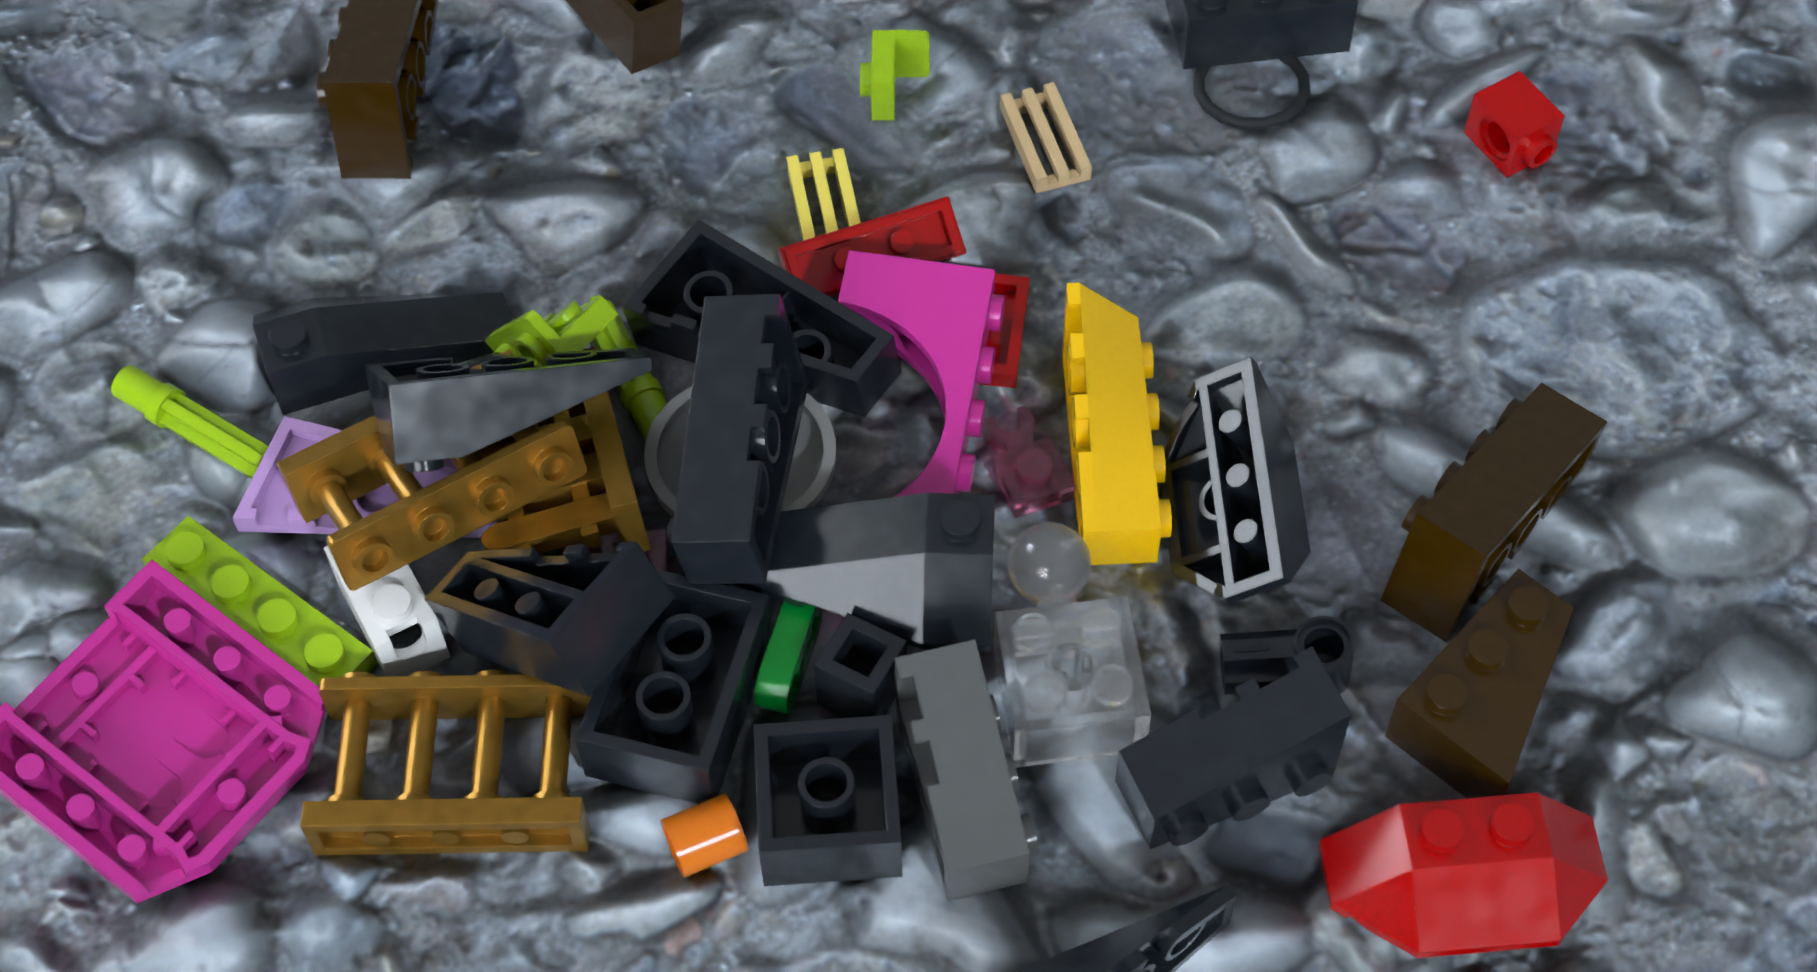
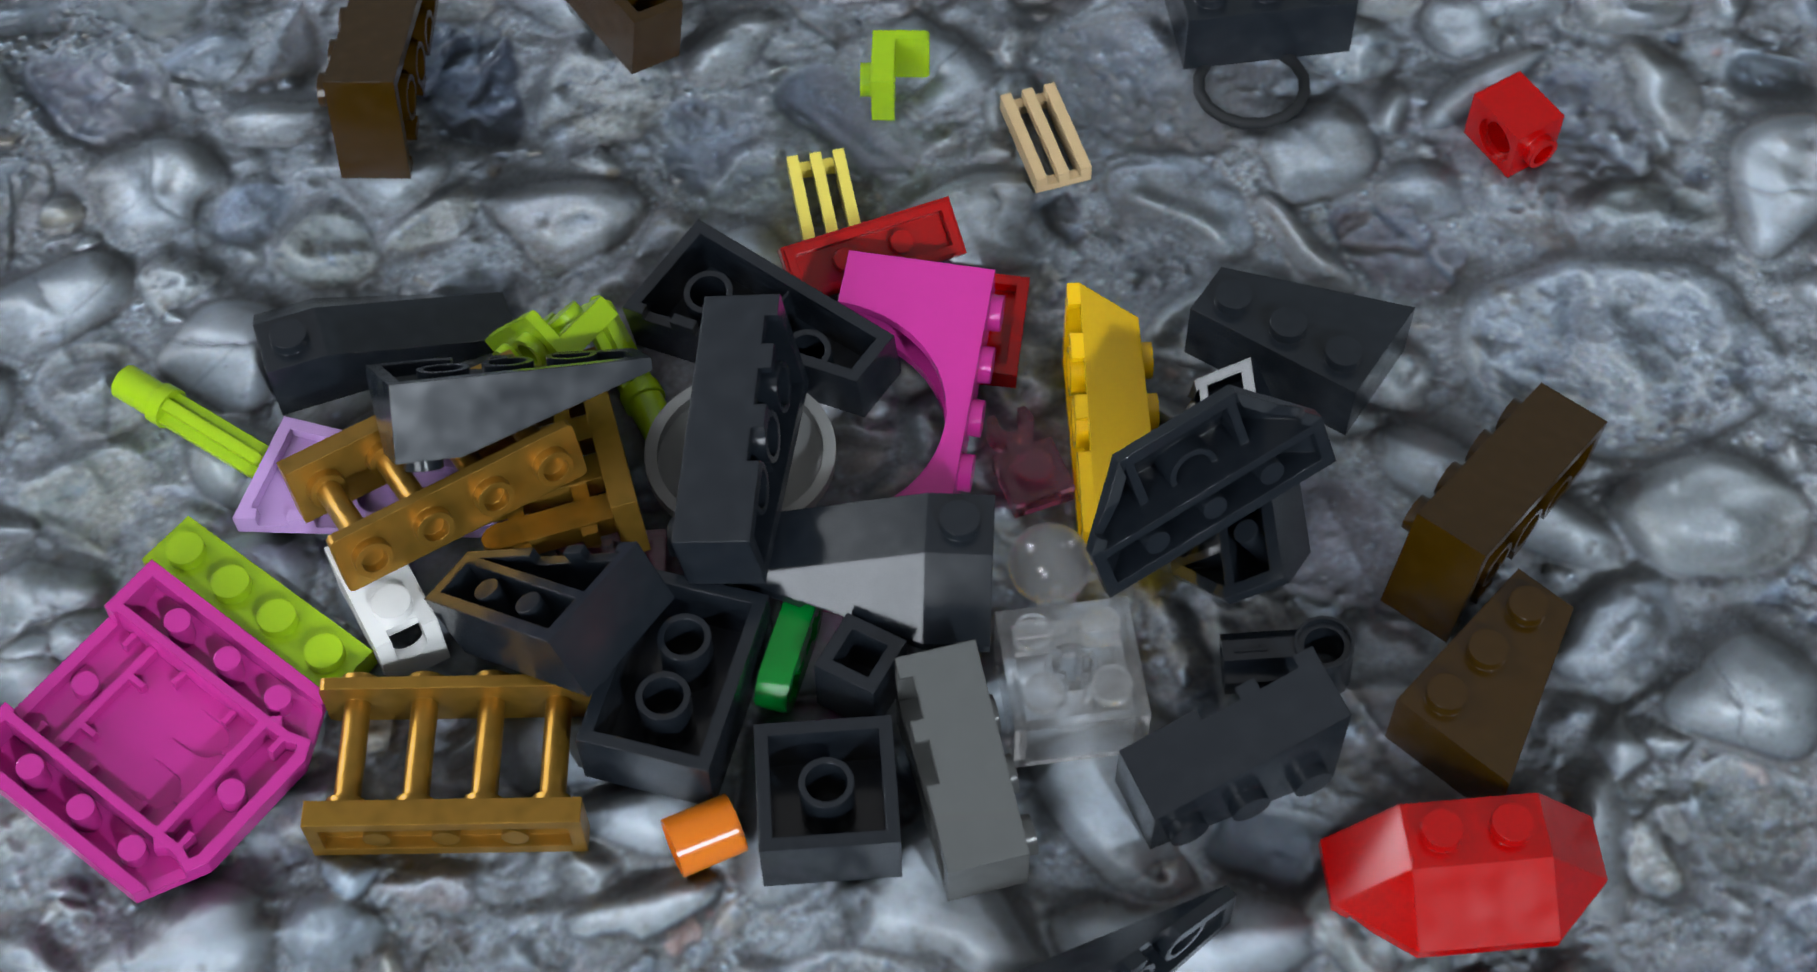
(1199, 479): none -> black wedge
(1307, 340): none -> black wedge

